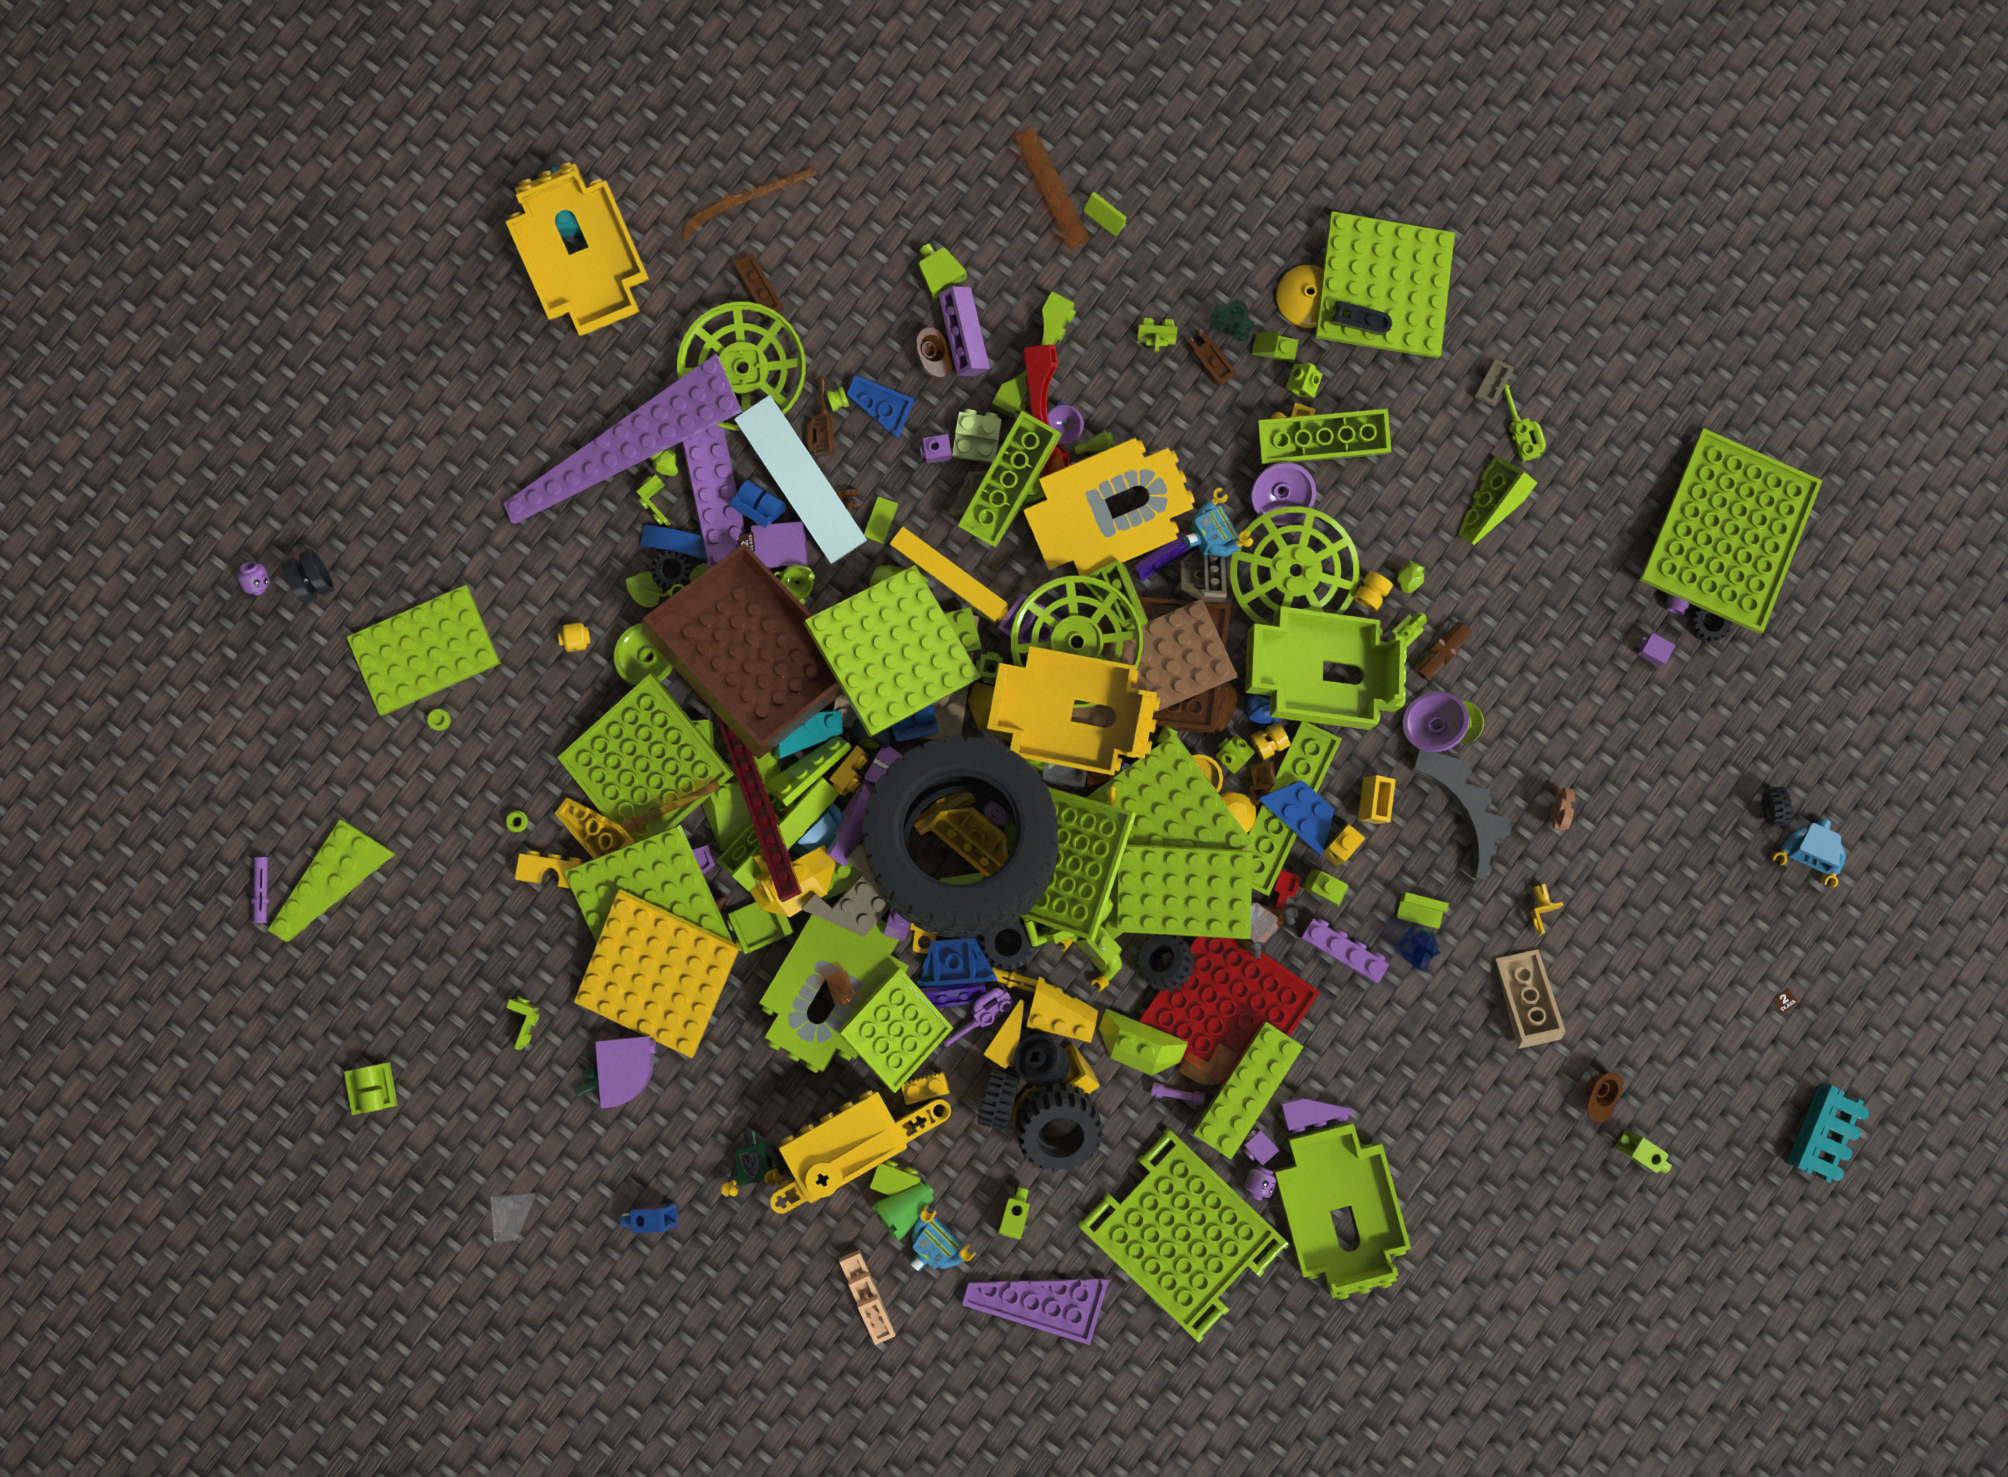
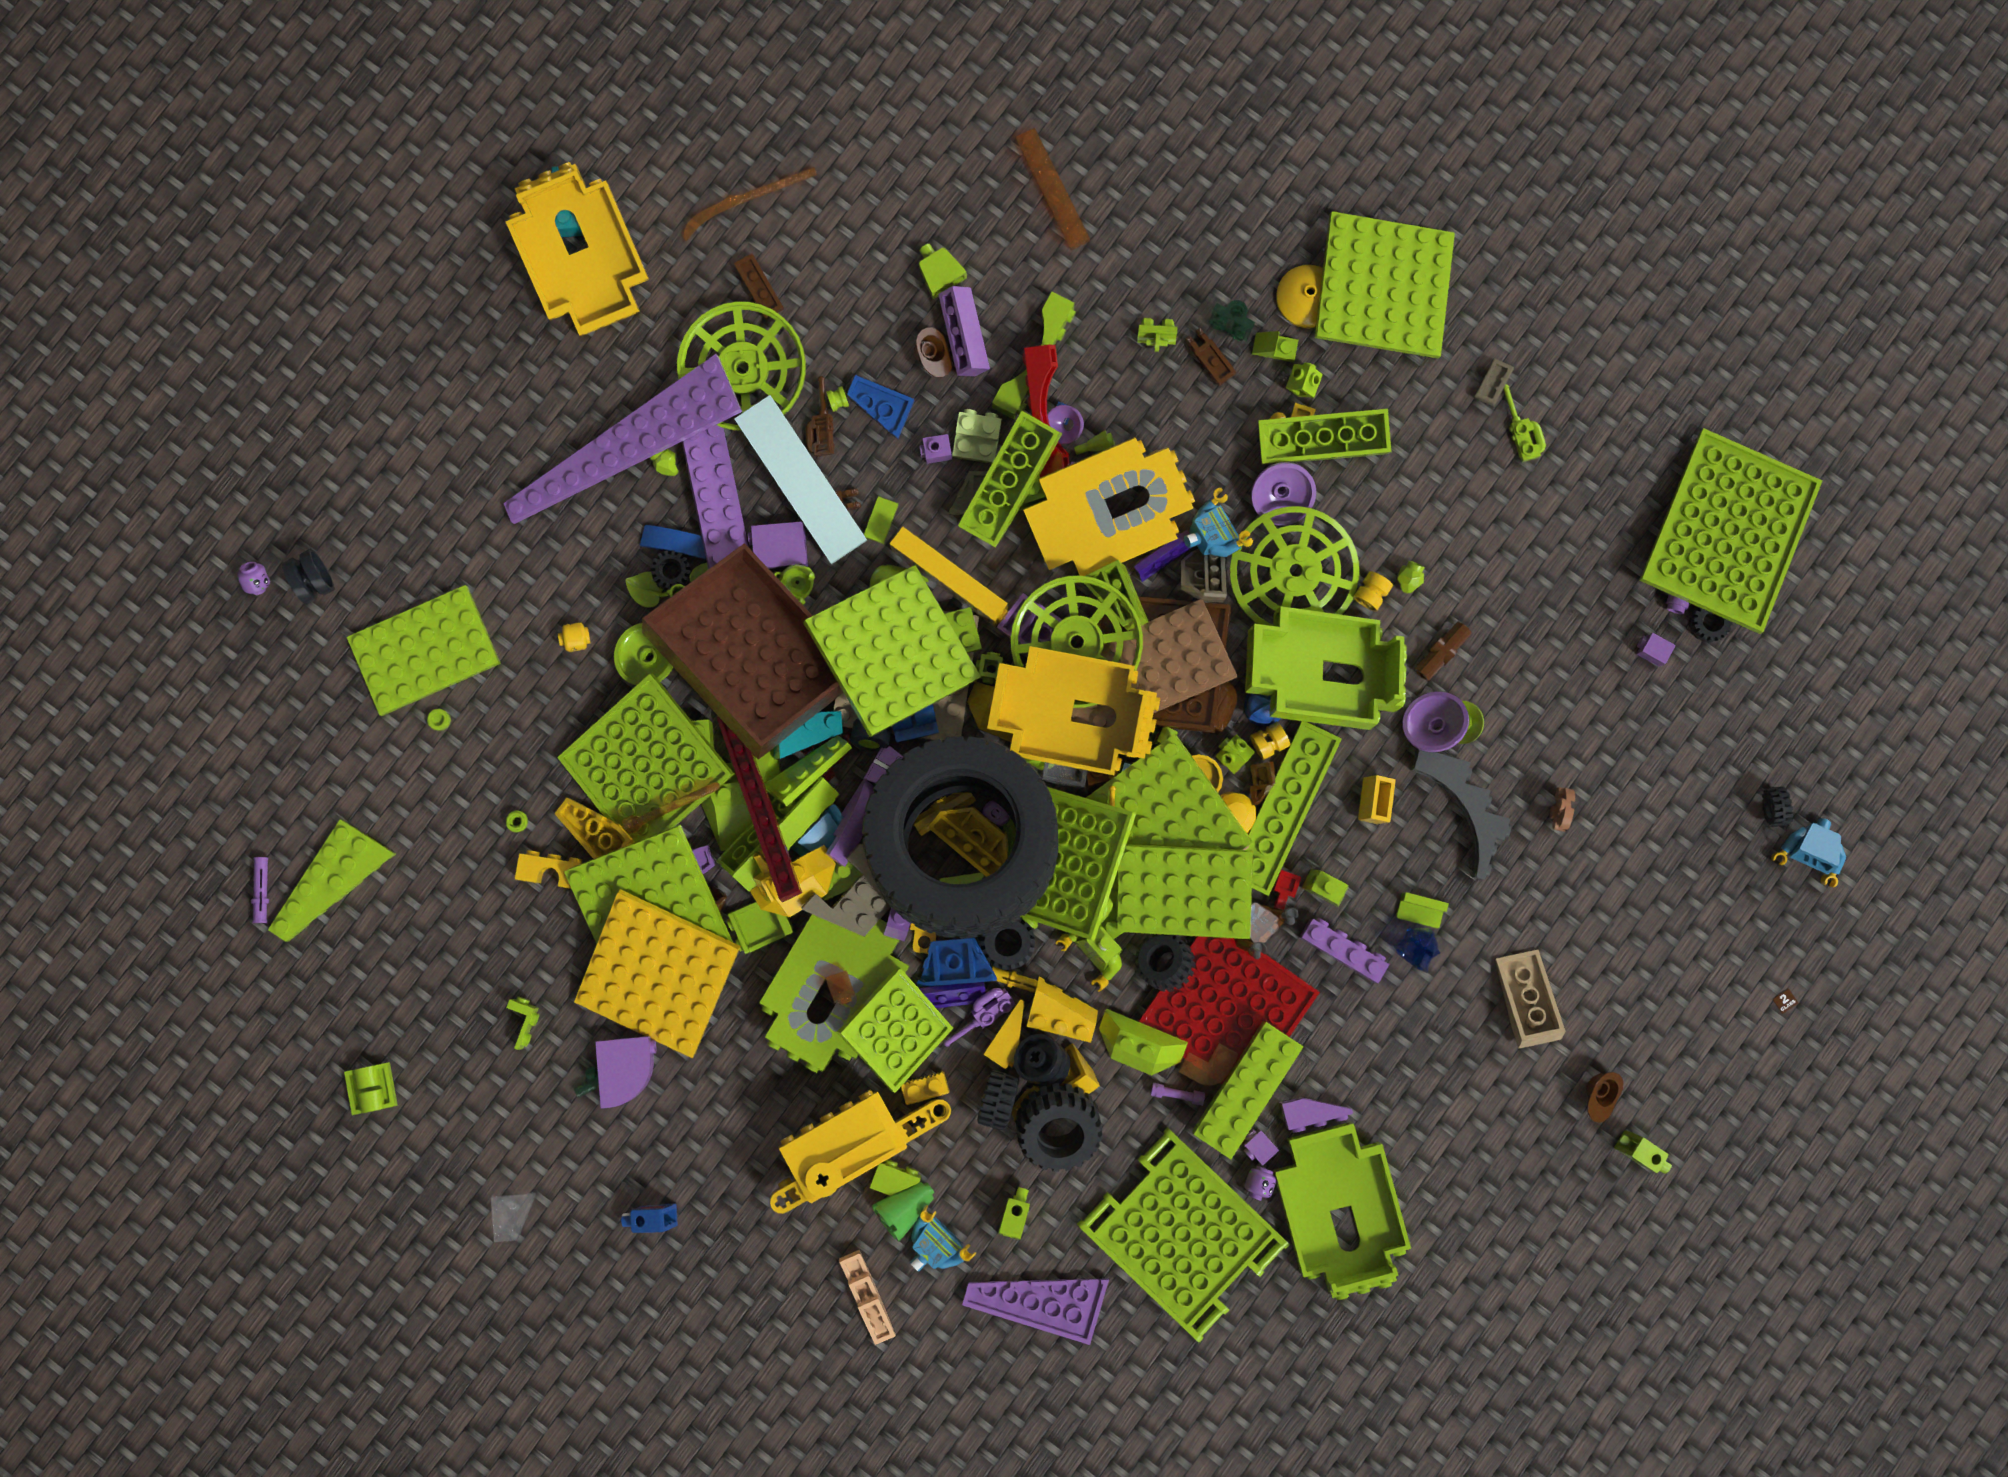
(649, 488): lime bracket -> none
(748, 539): reddish brown sticker -> none
(754, 1164): torso -> none
(757, 504): blue plate -> none
(845, 777): yellow plate -> none
(1046, 934): lime plate -> none
(1105, 214): lime slope -> none
(1302, 813): blue wing -> none
(1343, 844): yellow torso -> none
(1361, 318): black plate -> none
(1410, 628): lime hinge -> none
(1501, 492): lime wedge -> none
(1544, 905): yellow bracket -> none
(1816, 1126): teal fence -> none

